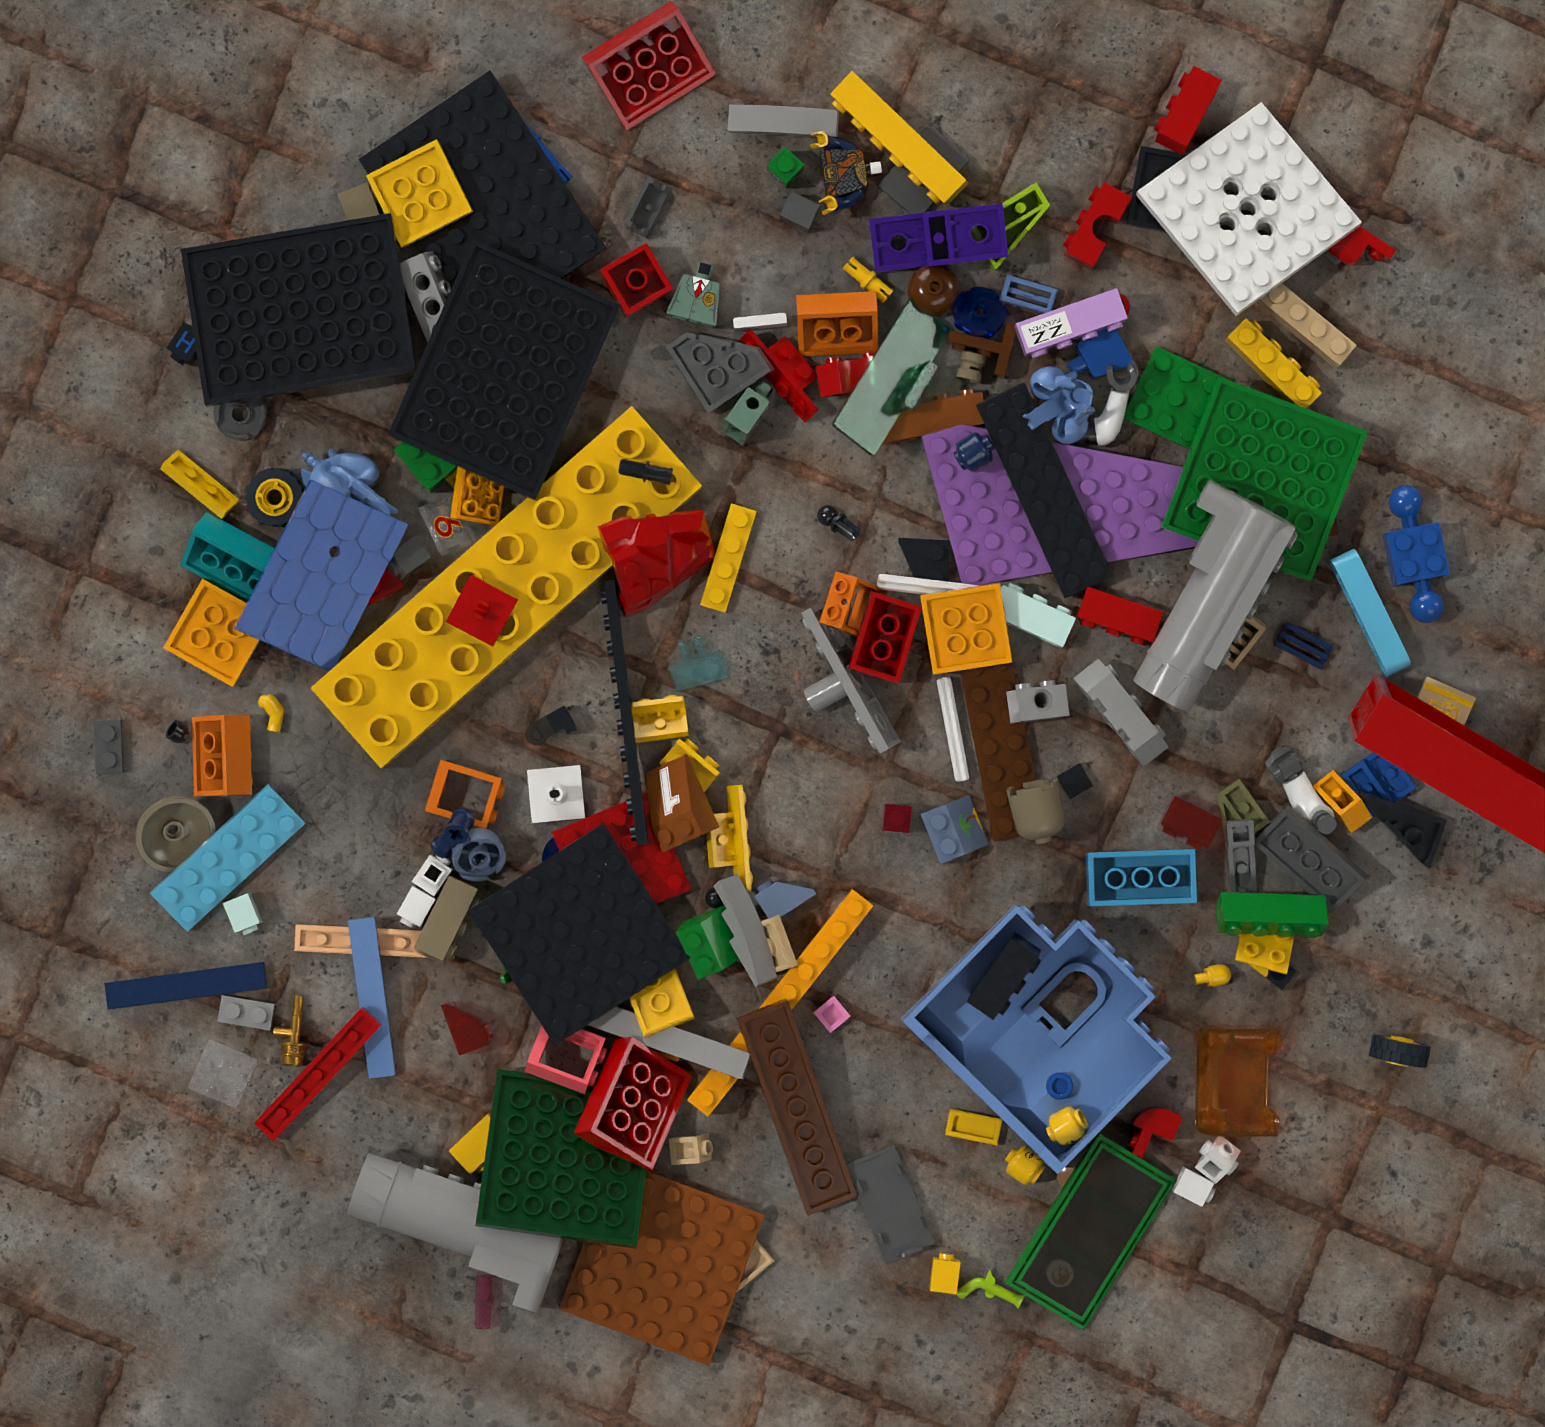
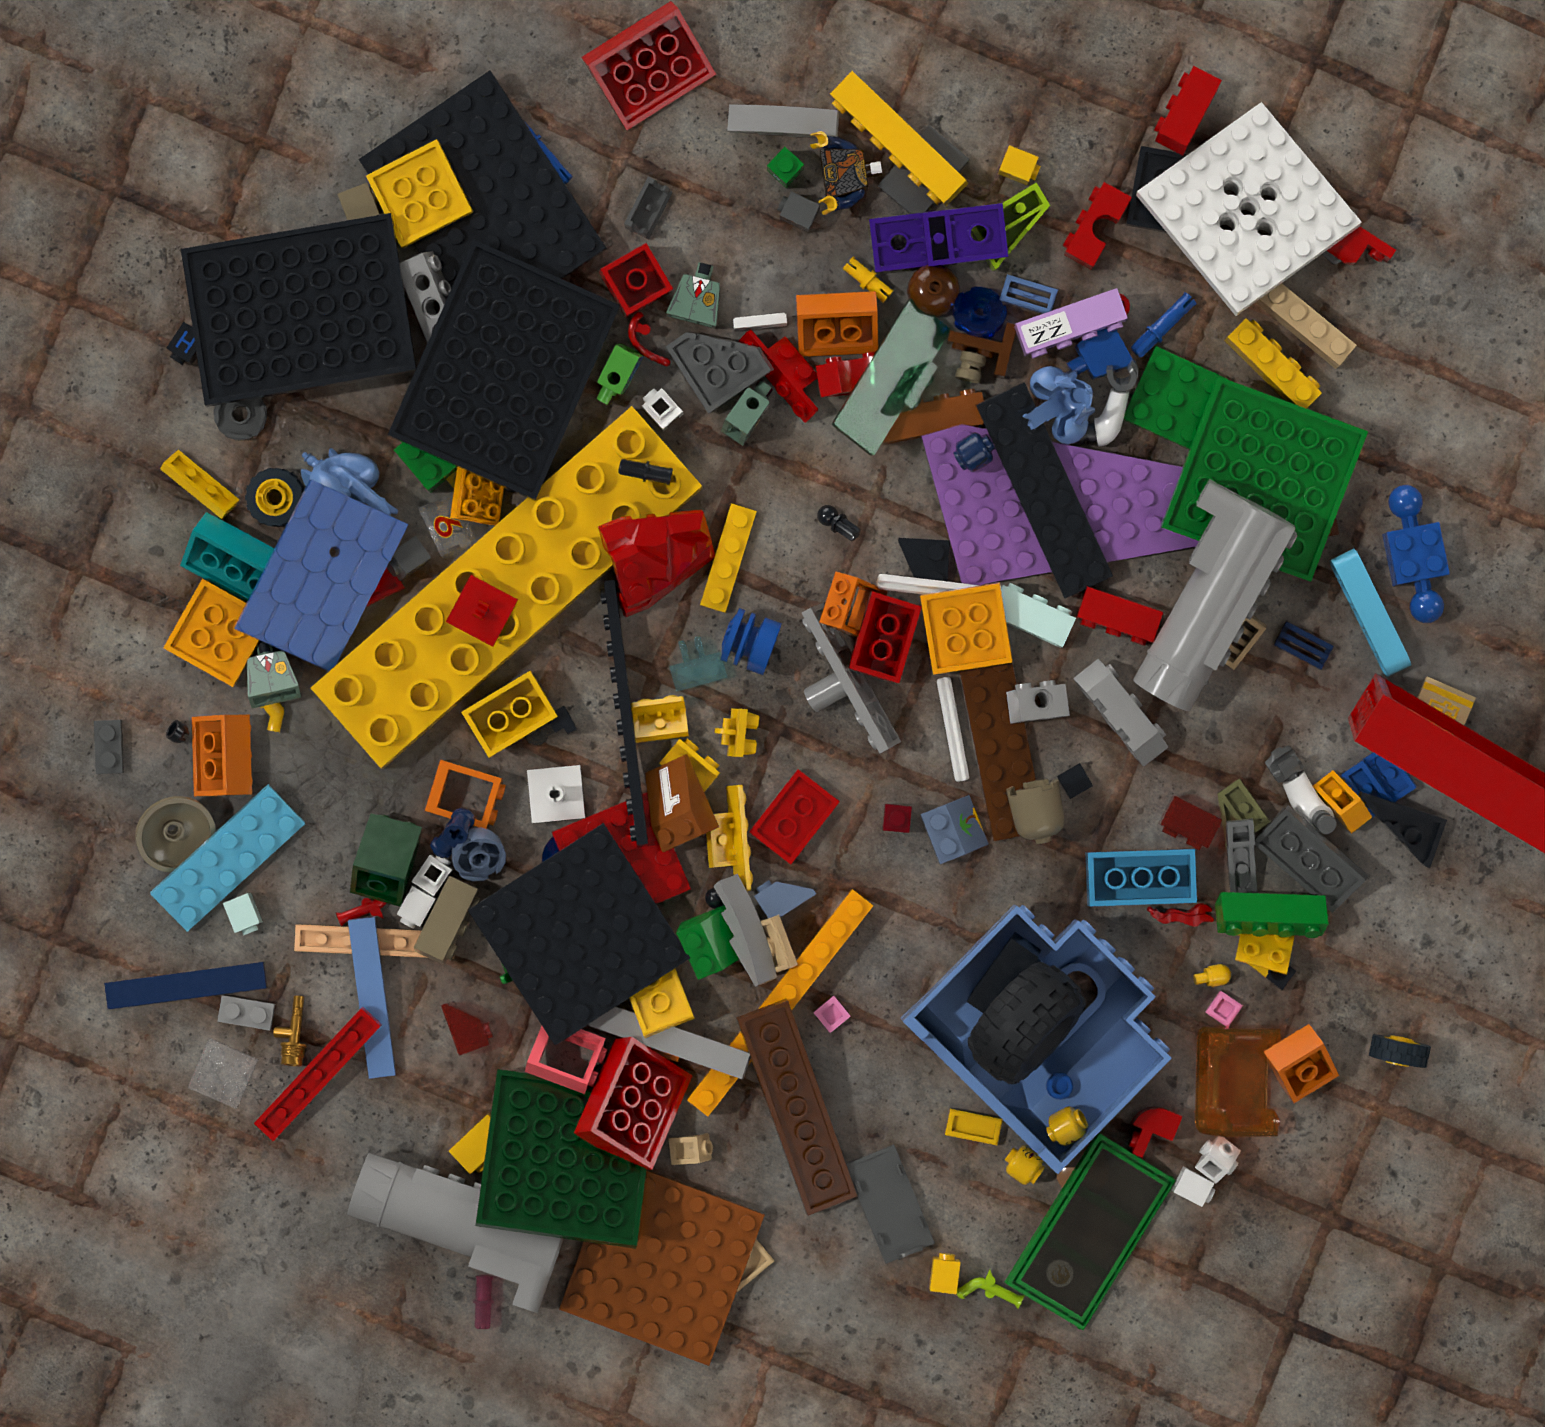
(270, 677): none -> sand green torso
(366, 907): none -> red piece
(385, 859): none -> dark green slope
(509, 714): none -> yellow slope
(624, 362): none -> bright green torso
(636, 326): none -> red piece
(668, 416): none -> white window
(734, 732): none -> yellow hips
(750, 641): none -> blue wheel
(794, 816): none -> red plate
(1019, 166): none -> yellow brick
(1026, 1023): none -> black tyre
(1163, 325): none -> blue axle
(1192, 917): none -> red hair
(1223, 1009): none -> bright pink tile
(1301, 1063): none -> orange brick

